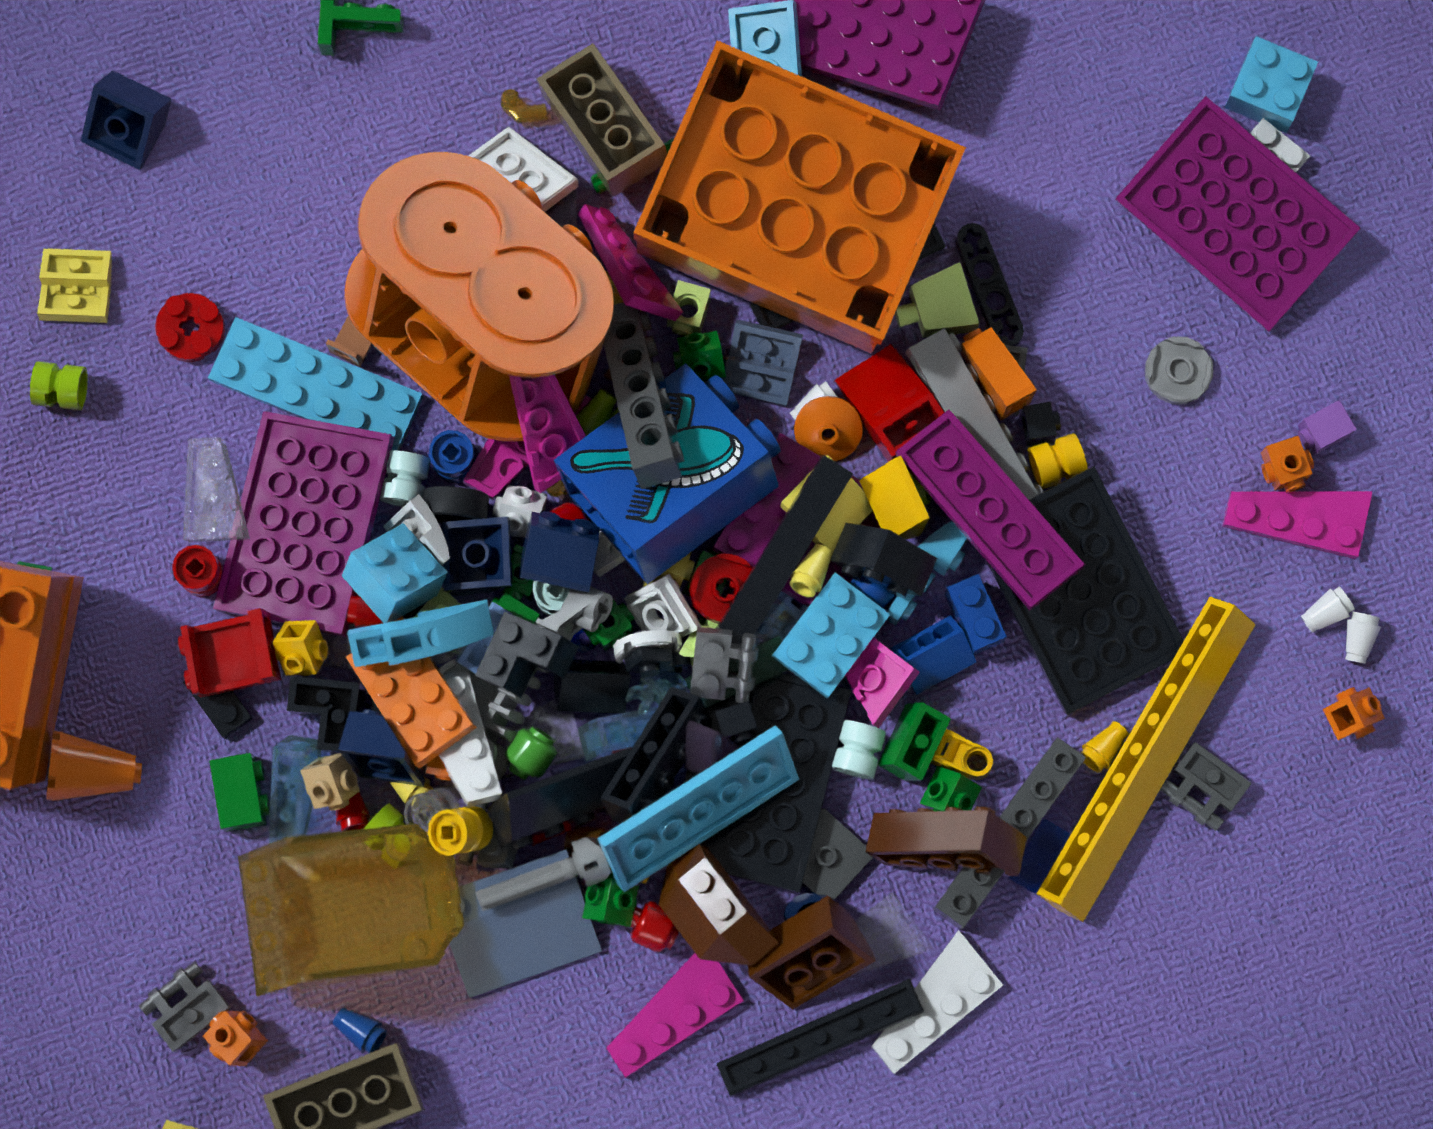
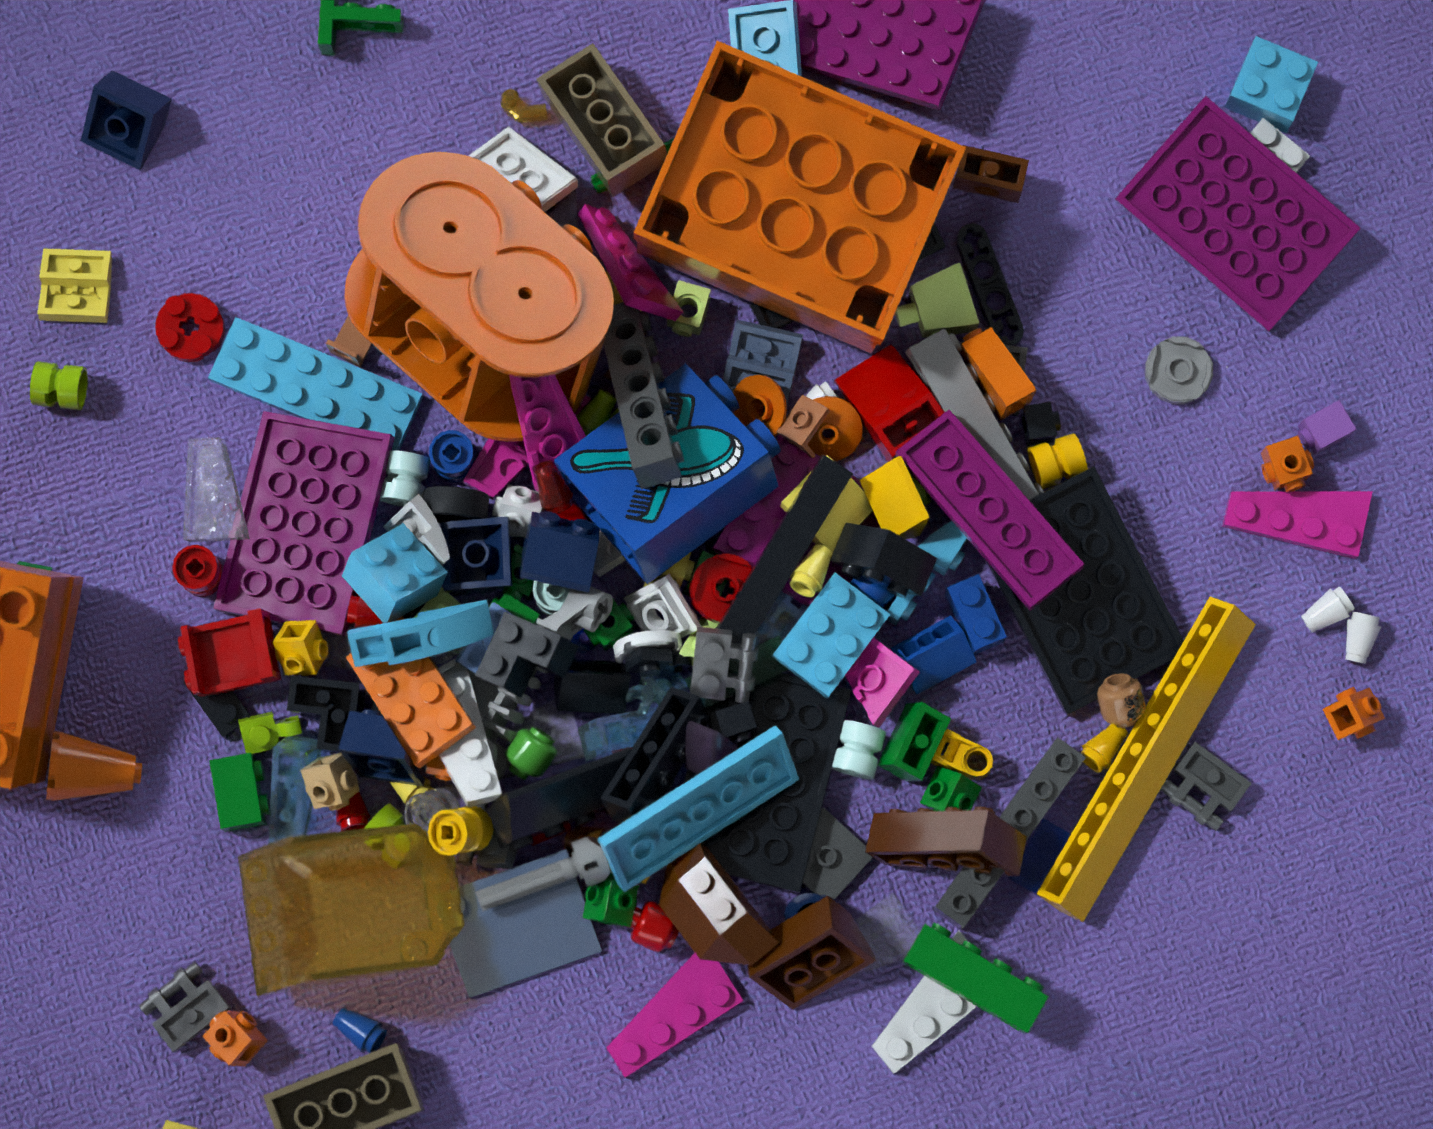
(262, 732): none -> lime plate
(552, 489): none -> clear red cone
(701, 353): green brick -> none
(754, 394): none -> orange dish
(803, 423): none -> nougat bracket
(820, 1037): black tile -> none
(975, 978): none -> green brick
(991, 174): none -> reddish brown brick
(1121, 700): none -> medium nougat head

